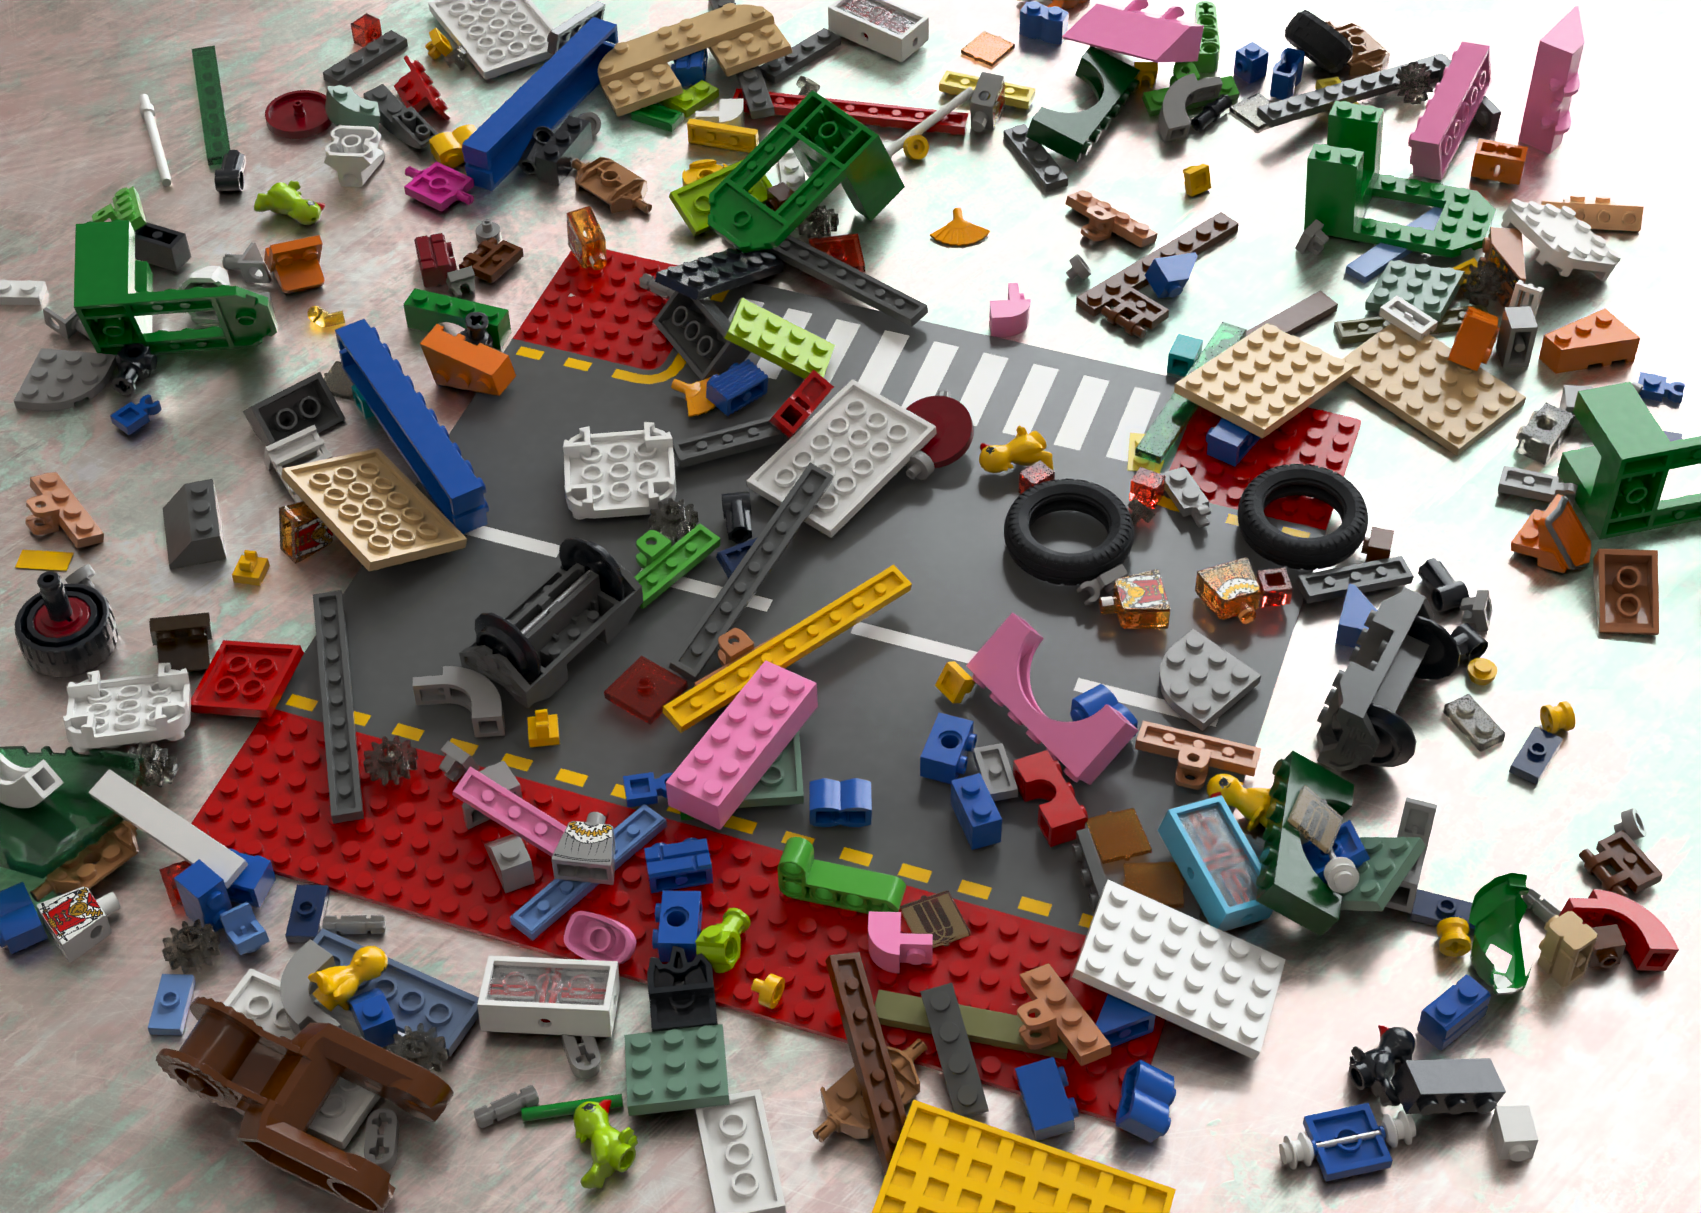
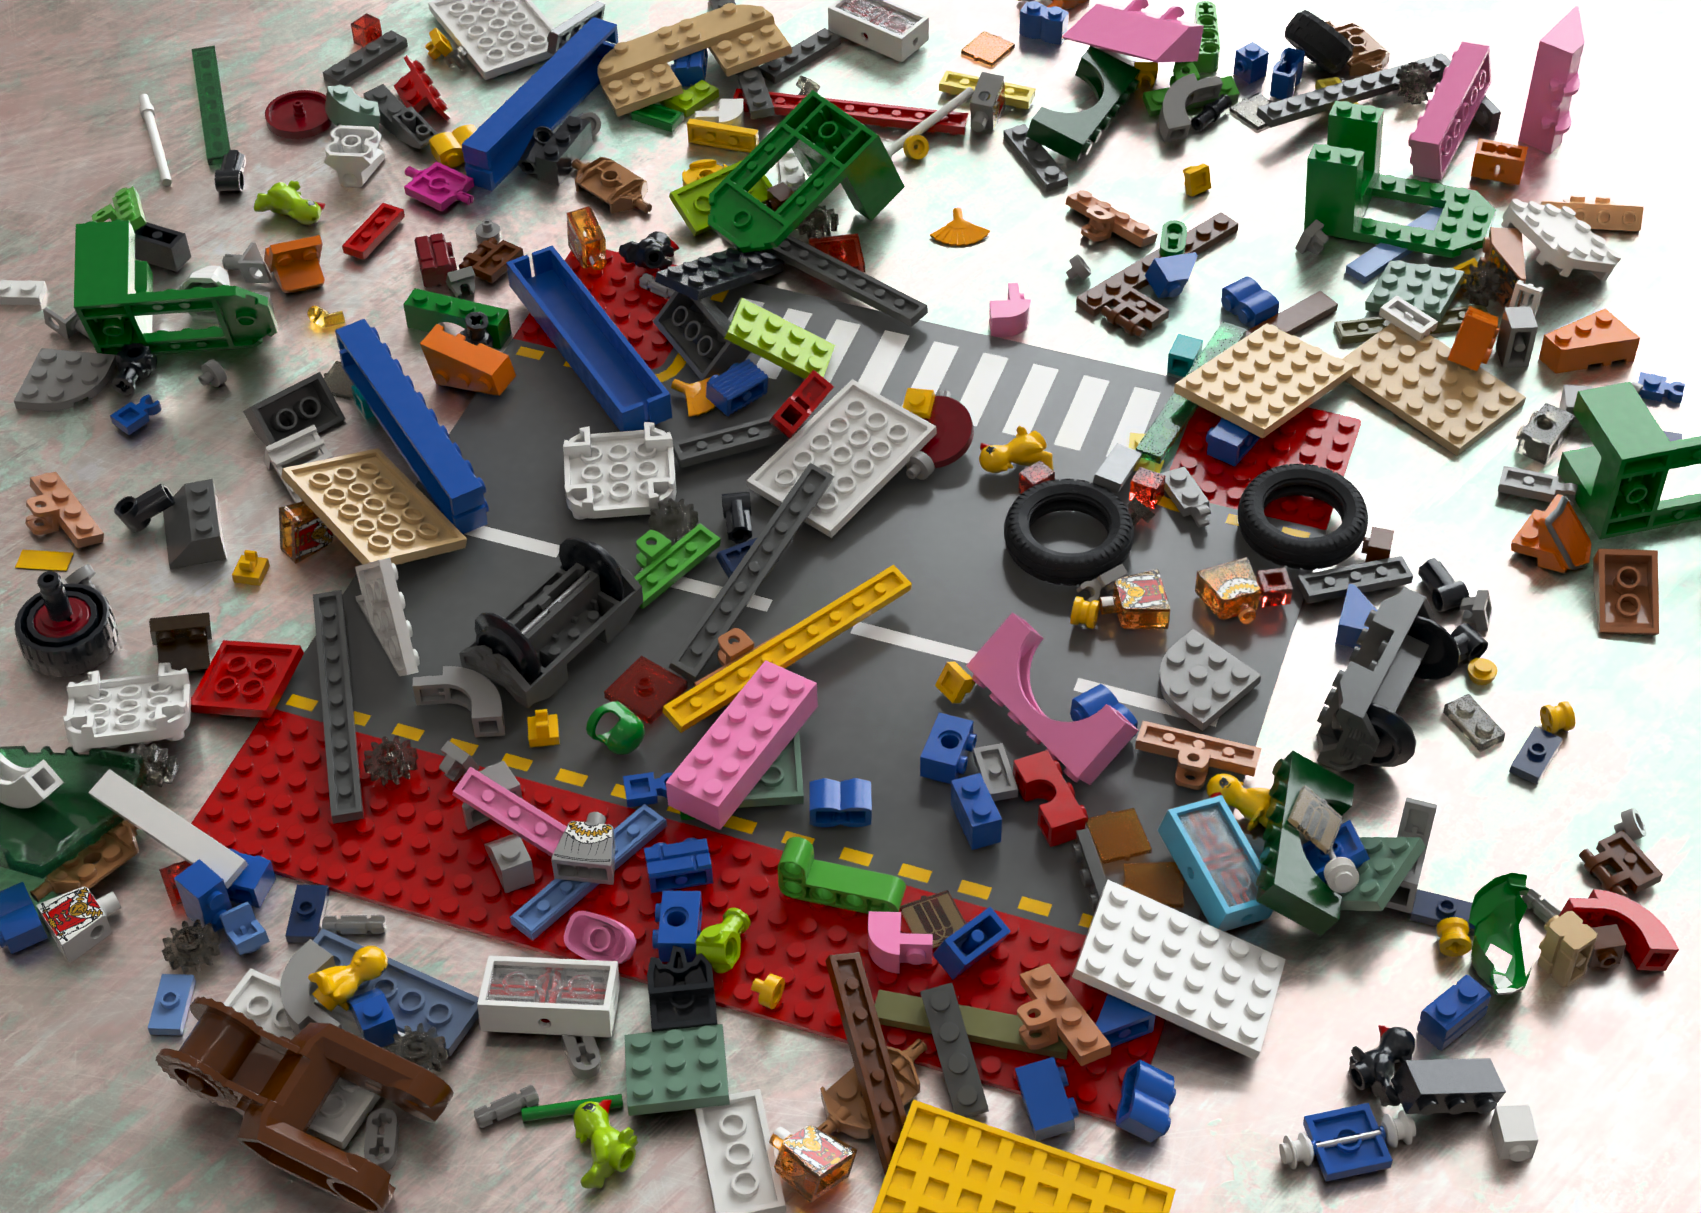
(138, 511): none -> black piece
(212, 373): none -> light grey tile
(373, 231): none -> red plate
(384, 611): none -> white wing
(589, 340): none -> blue piece
(625, 735): none -> green helmet
(650, 251): none -> black animal
(811, 1160): none -> torso
(919, 402): none -> yellow plate
(971, 943): none -> blue brick
(1085, 612): none -> yellow wheel
(1117, 468): none -> tile
(1173, 238): none -> plate
(1249, 301): none -> blue brick

